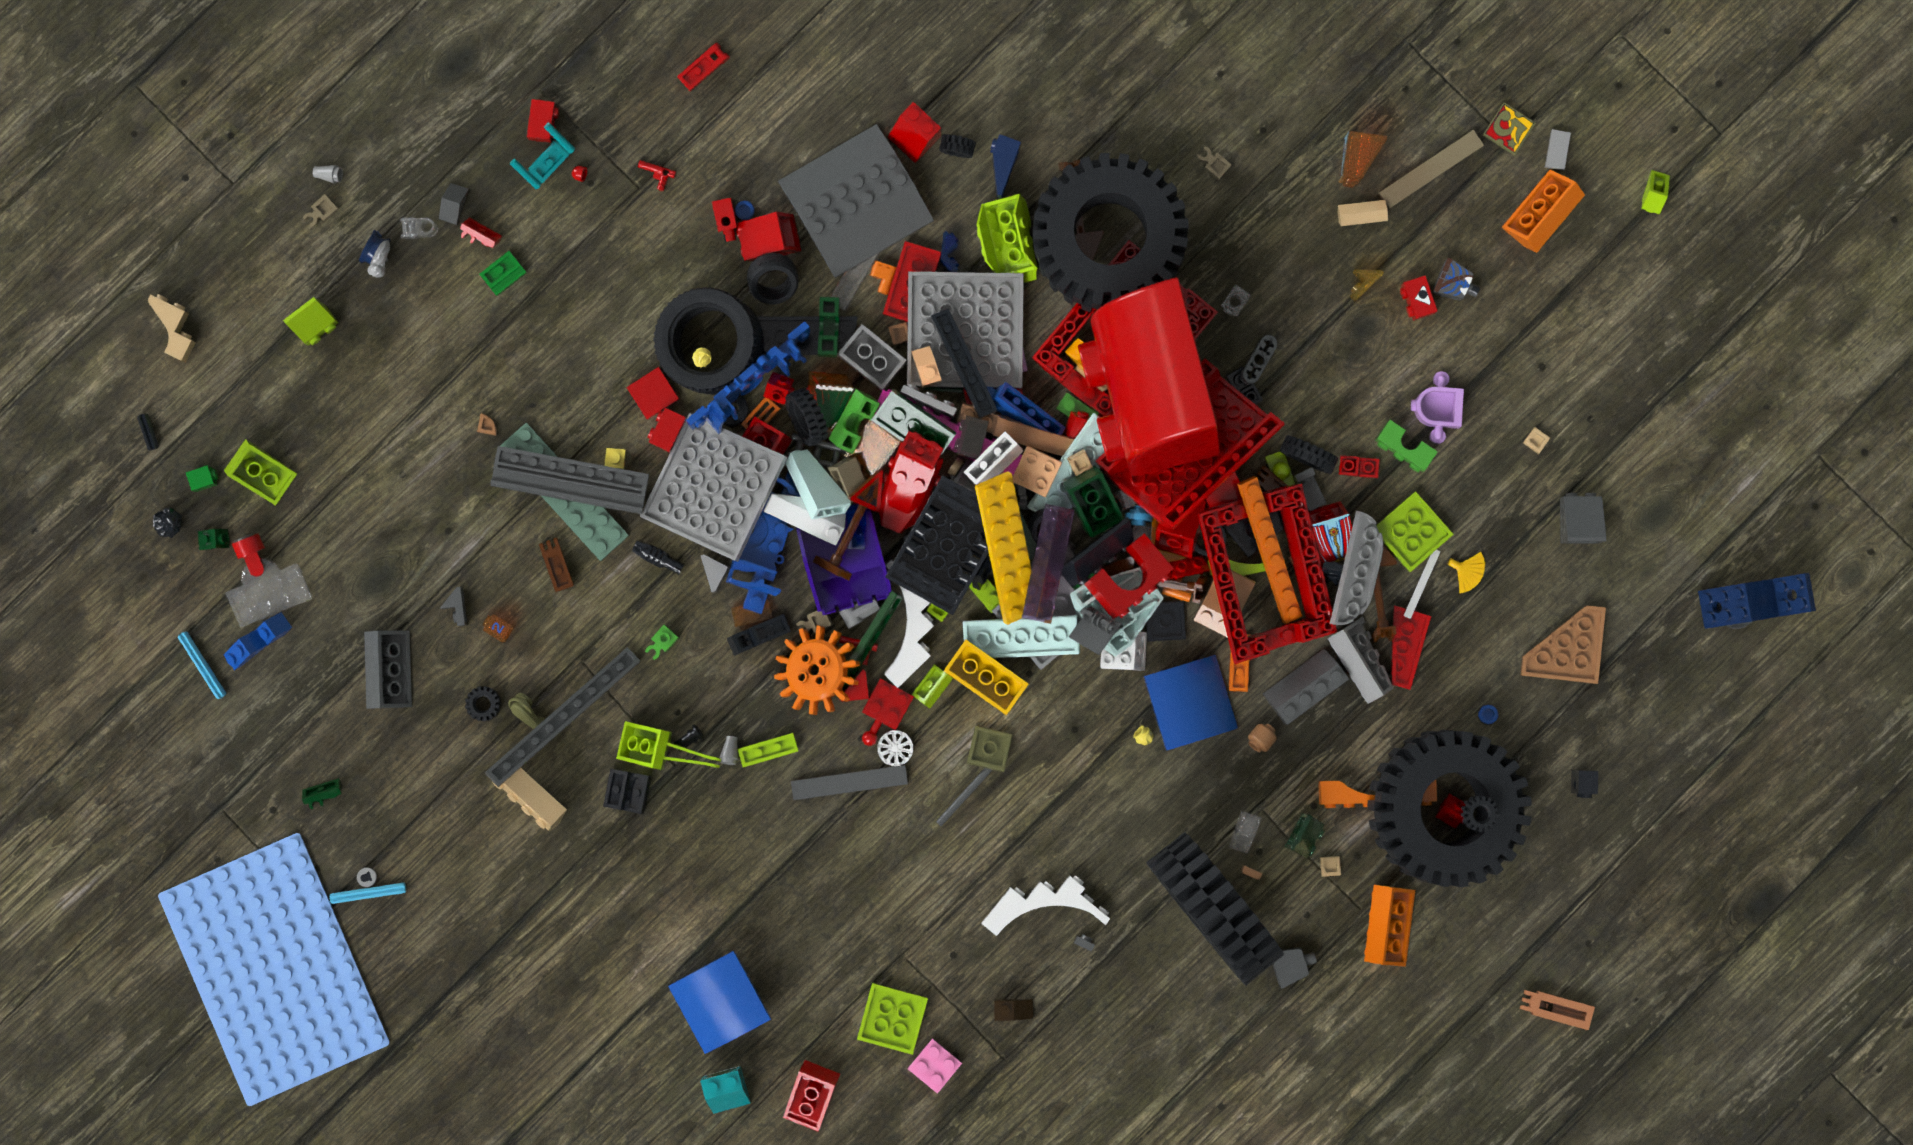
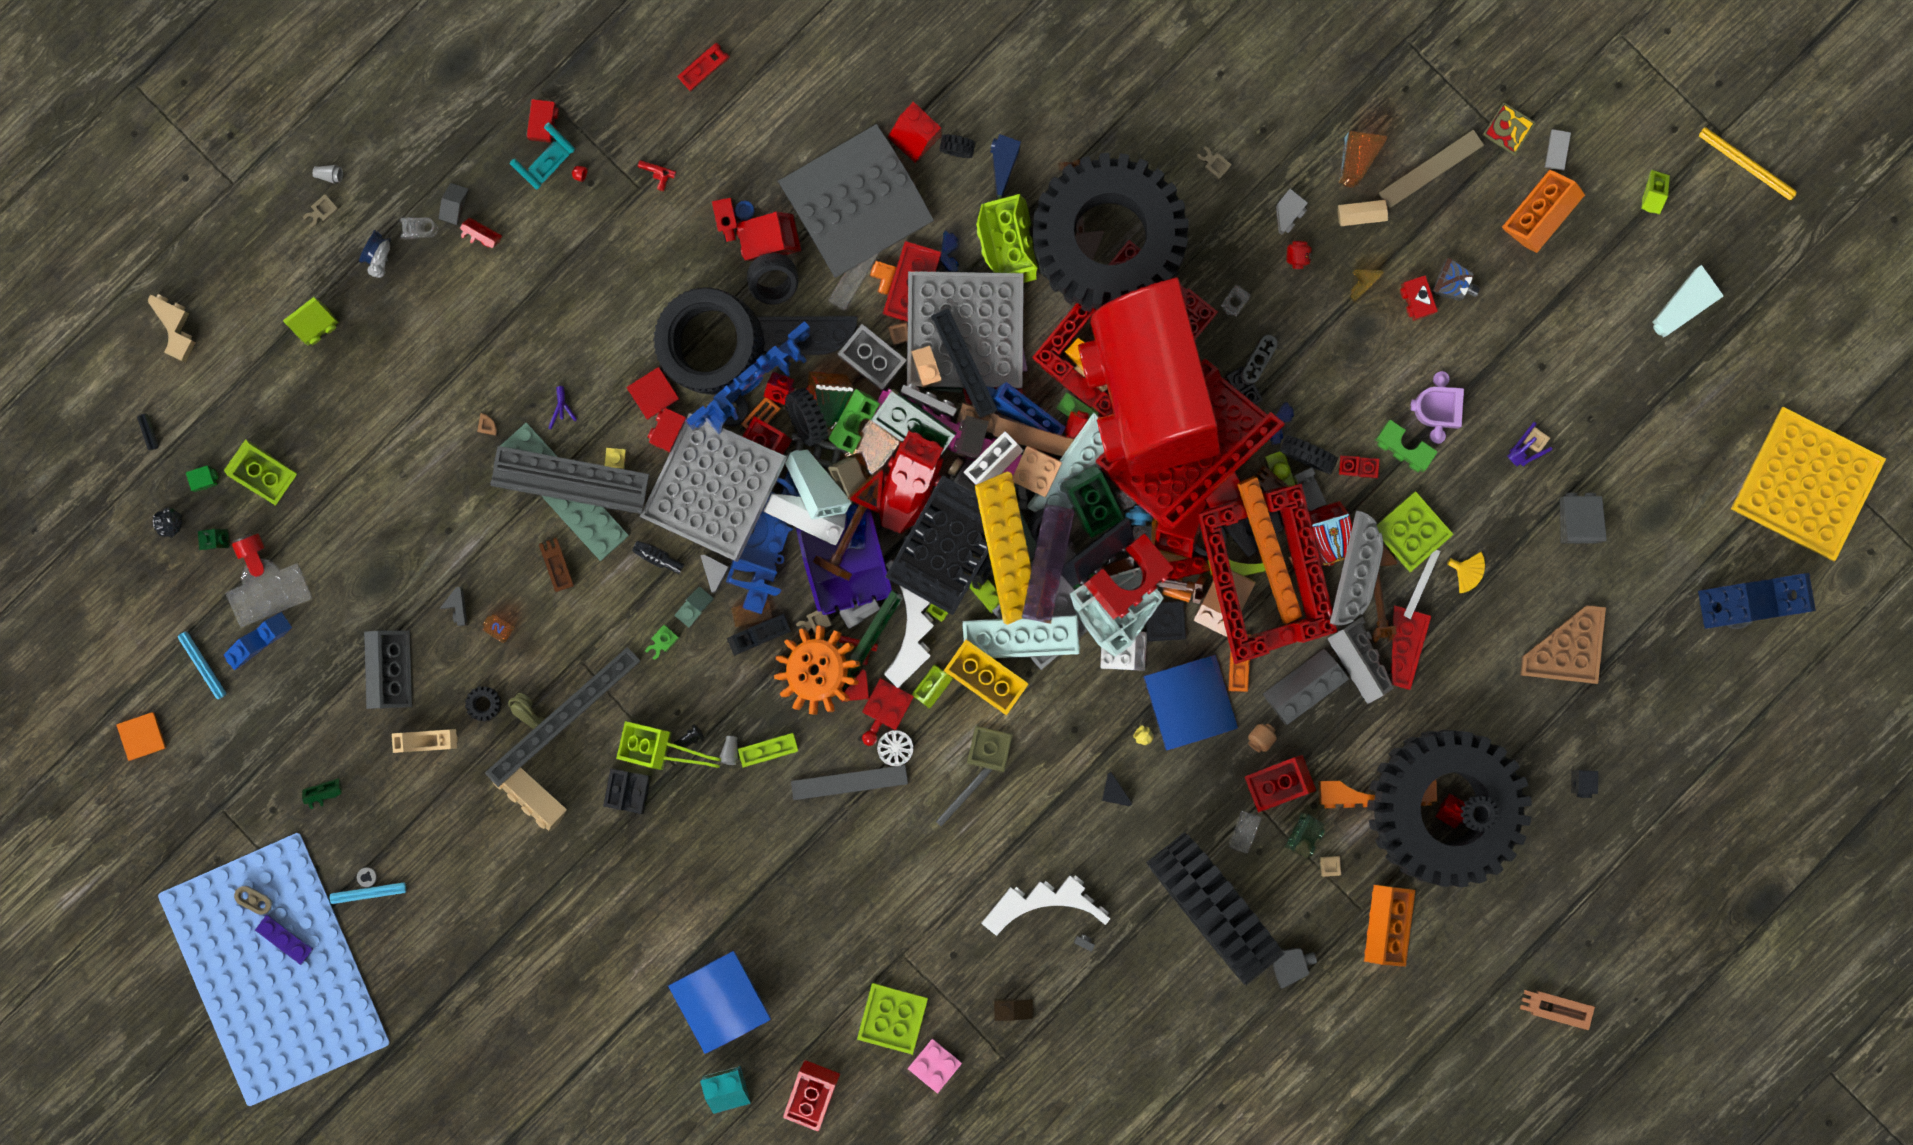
(141, 736): none -> orange tile
(253, 900): none -> dark tan plate
(284, 939): none -> dark purple plate
(424, 741): none -> tan arch
(503, 273): green plate -> none
(560, 406): none -> dark purple plant
(694, 606): none -> sand green slope
(701, 357): light yellow plate -> none
(828, 327): dark green arch -> none
(1079, 462): tan tile -> none
(1094, 630): dark grey hinge -> none
(1113, 792): none -> black slope
(1250, 872): medium nougat tile -> none
(1280, 783): none -> red slope
(1285, 414): none -> clear blue slope
(1288, 209): none -> light grey slope
(1298, 254): none -> red head
(1332, 571): black plate -> none
(1488, 714): blue tile -> none
(1518, 455): none -> dark purple plant
(1690, 299): none -> light aqua slope
(1747, 163): none -> yellow axle
(1808, 484): none -> yellow plate

